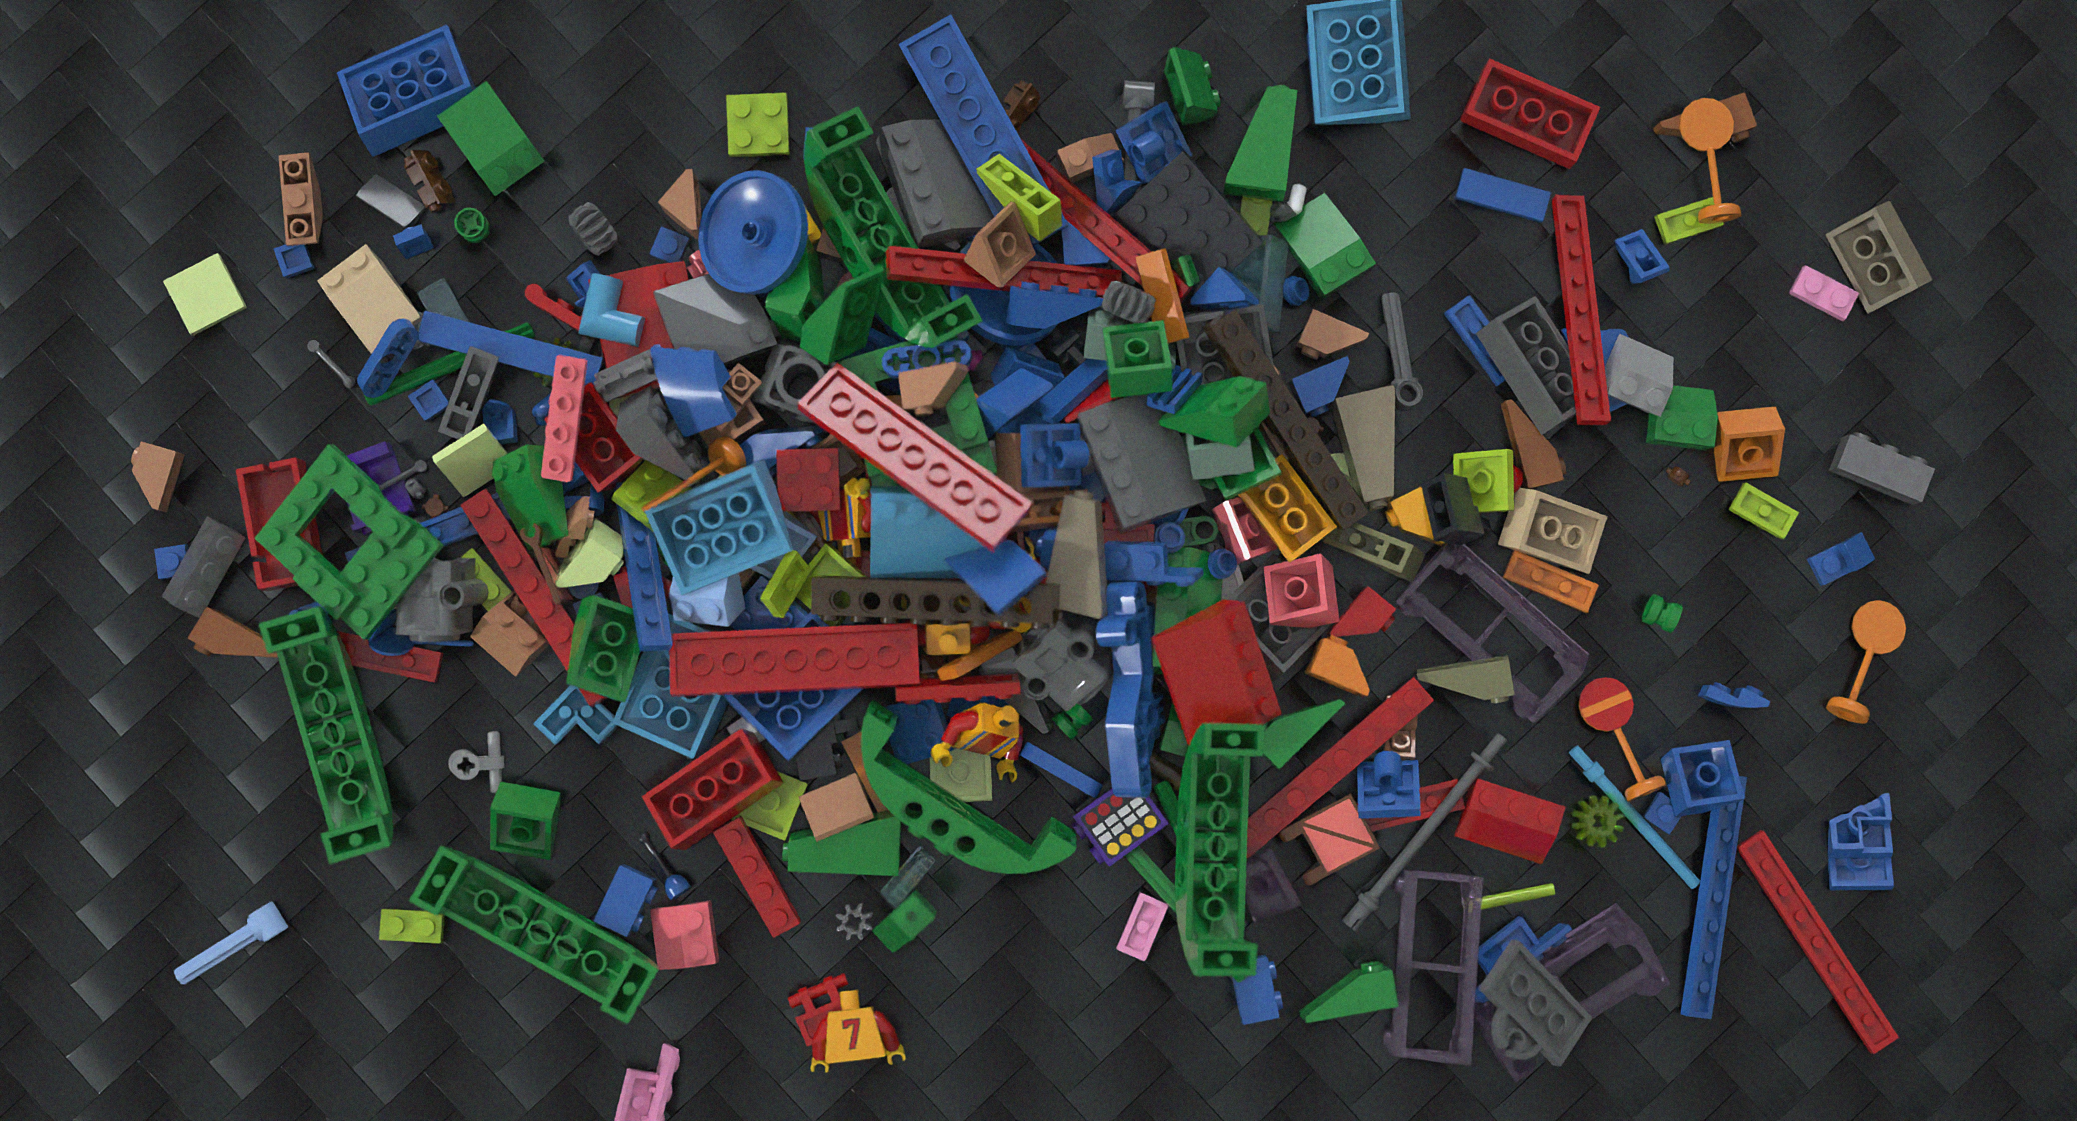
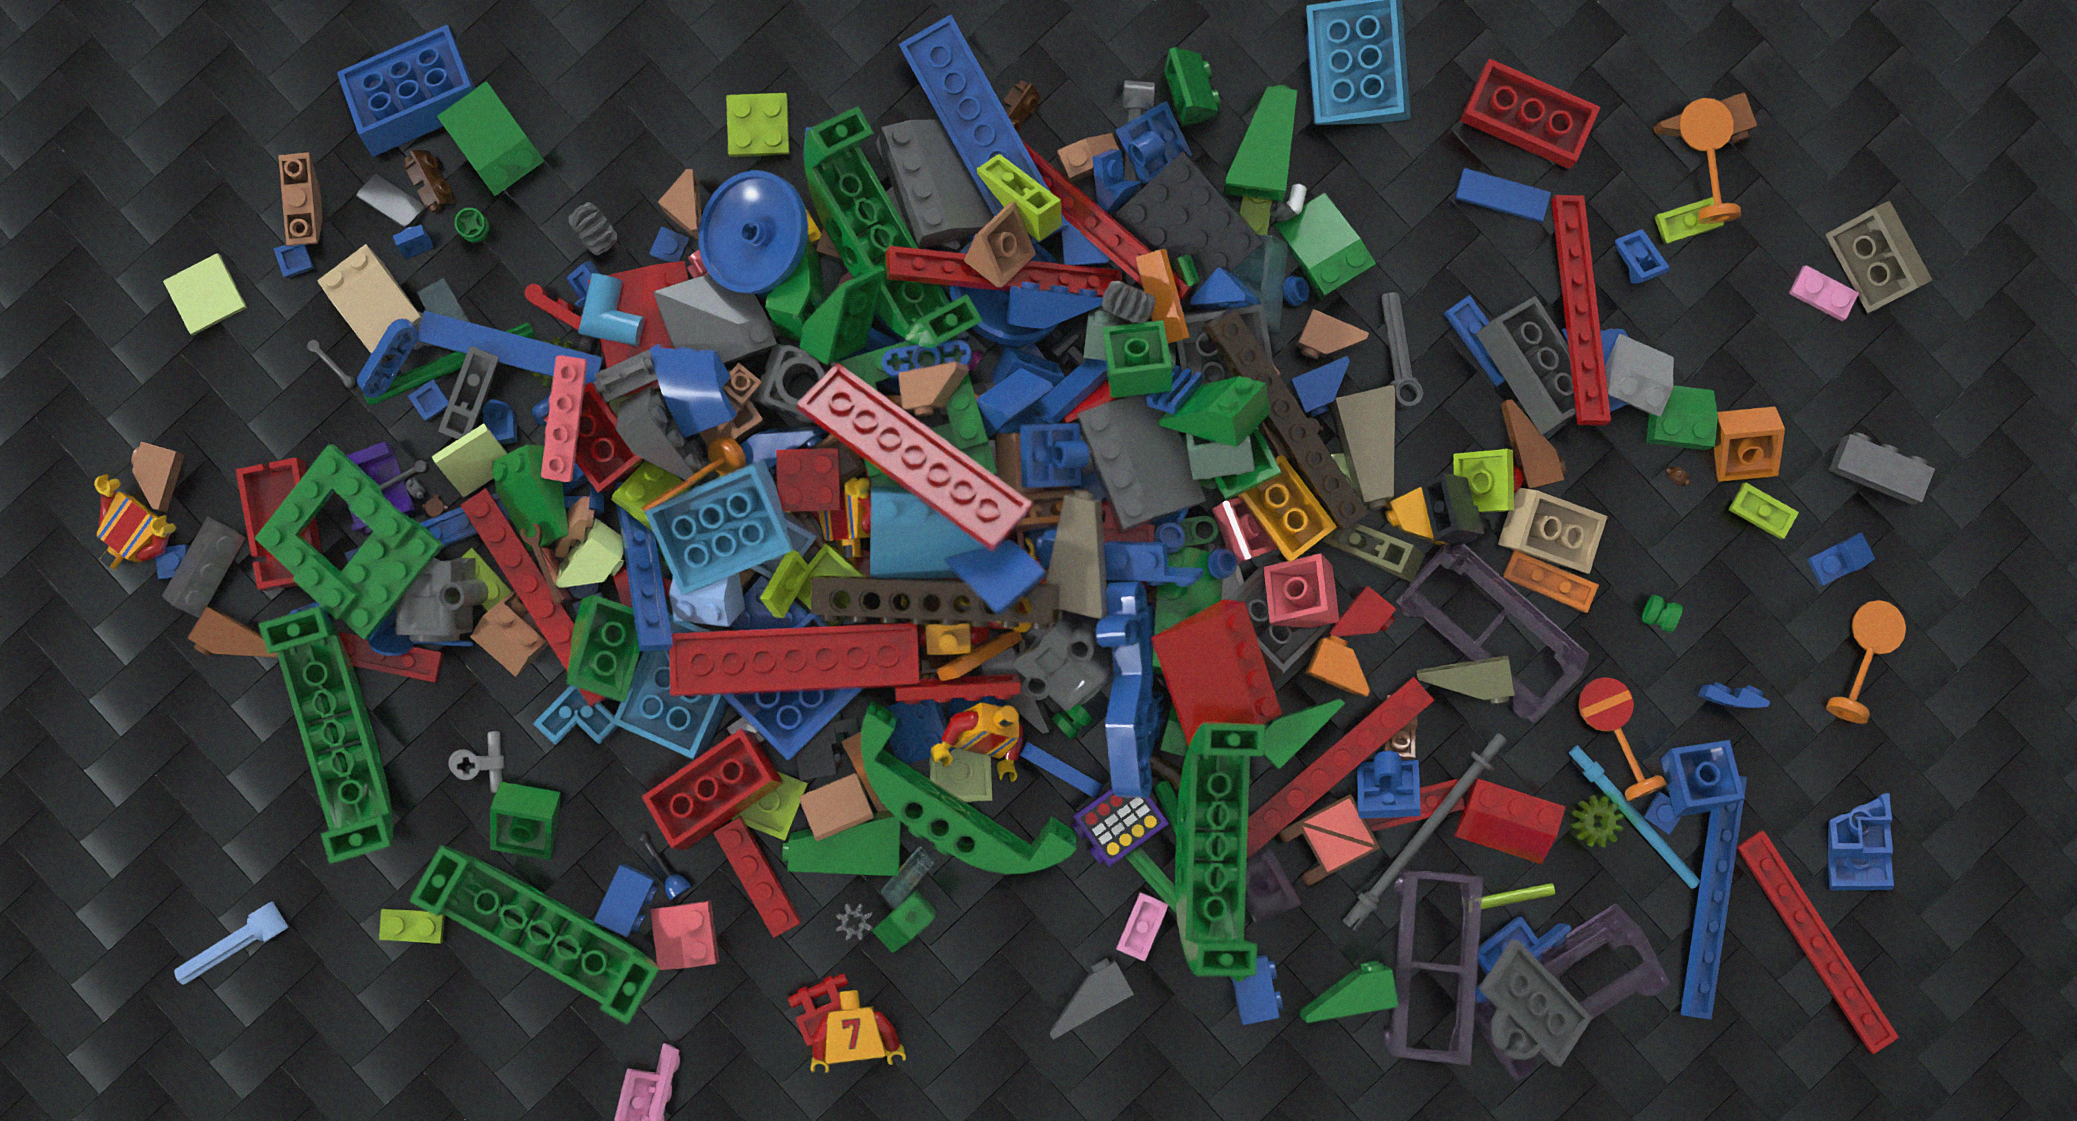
(129, 526): none -> torso
(1097, 993): none -> dark grey slope

